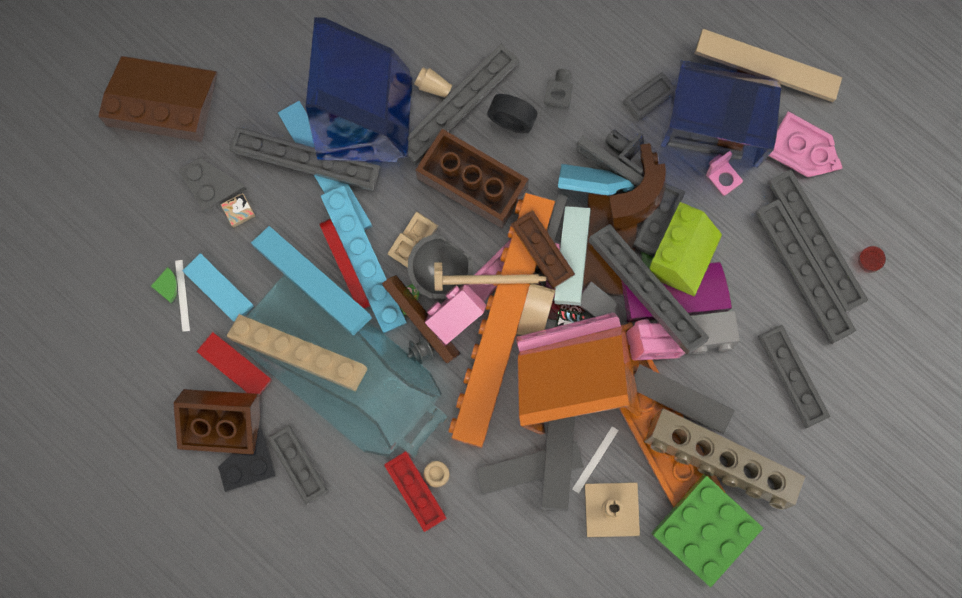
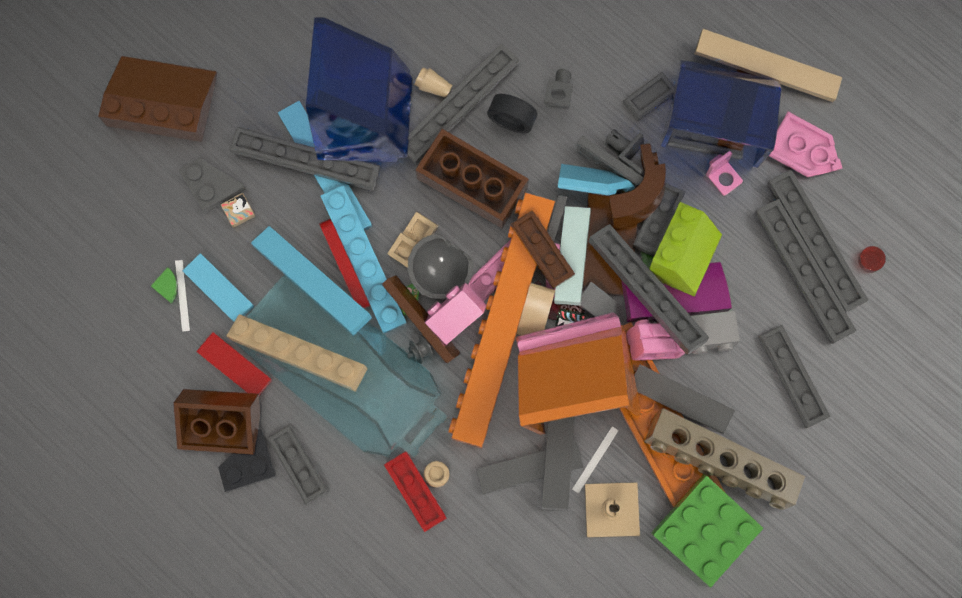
(481, 279): tan piece -> none

